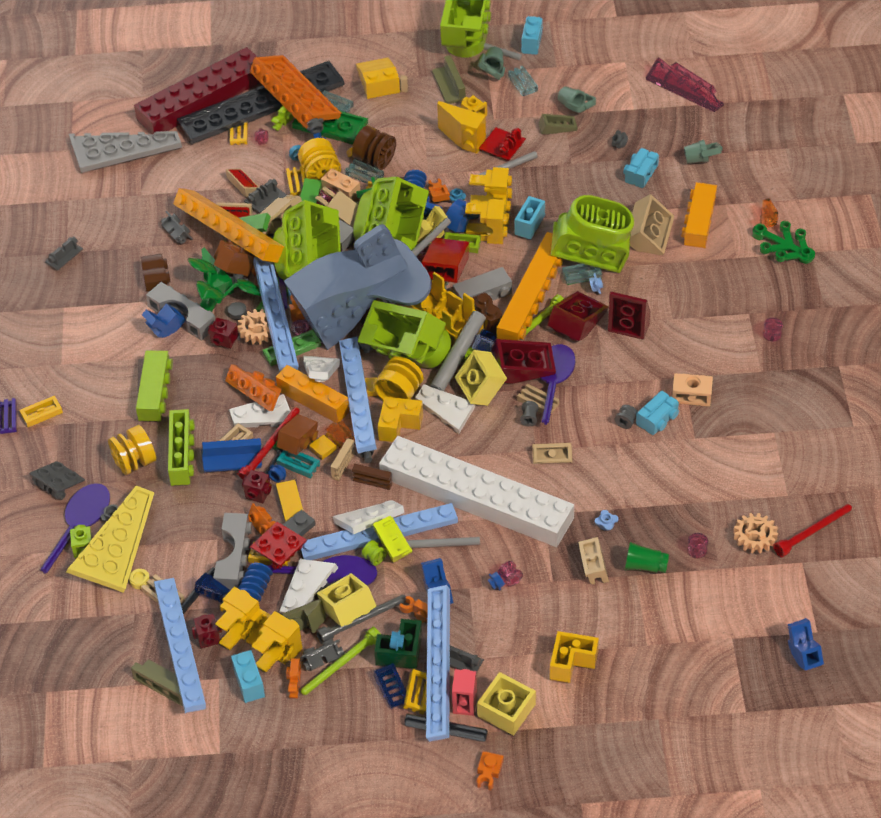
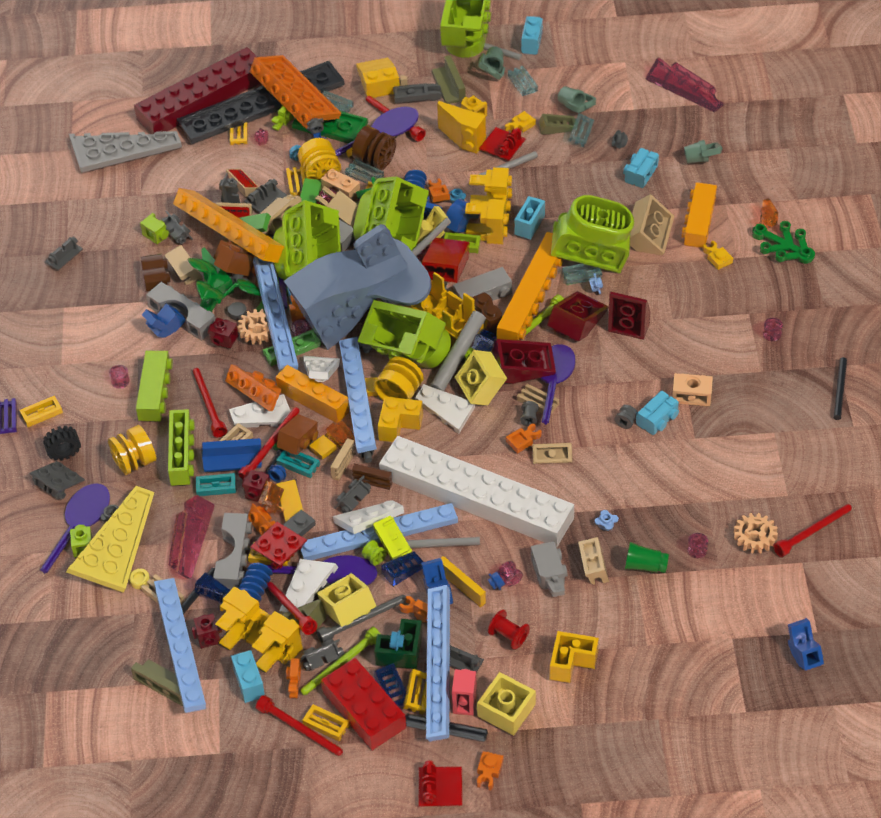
(69, 440): none -> black tyre
(119, 376): none -> clear pink wheel
(154, 229): none -> lime brick
(178, 260): none -> tan hinge
(189, 535): none -> clear pink wedge
(216, 487): none -> teal tile
(218, 427): none -> red piece
(229, 190): none -> dark grey hinge
(266, 705): none -> red piece
(271, 497): none -> clear orange bracket
(306, 623): none -> red piece
(326, 727): none -> yellow tile
(357, 489): none -> dark grey hinge
(363, 703): none -> red brick
(391, 122): none -> dark purple piece
(395, 578): none -> clear blue slope
(416, 132): none -> red piece
(417, 92): none -> dark grey hinge
(440, 785): none -> red hinge
(464, 583): none -> yellow tile
(508, 629): none -> red hose
(522, 121): none -> yellow plate
(523, 439): none -> orange plate
(548, 567): none -> light grey hinge
(577, 139): none -> clear light blue tile
(718, 257): none -> yellow plate
(840, 388): none -> black bar

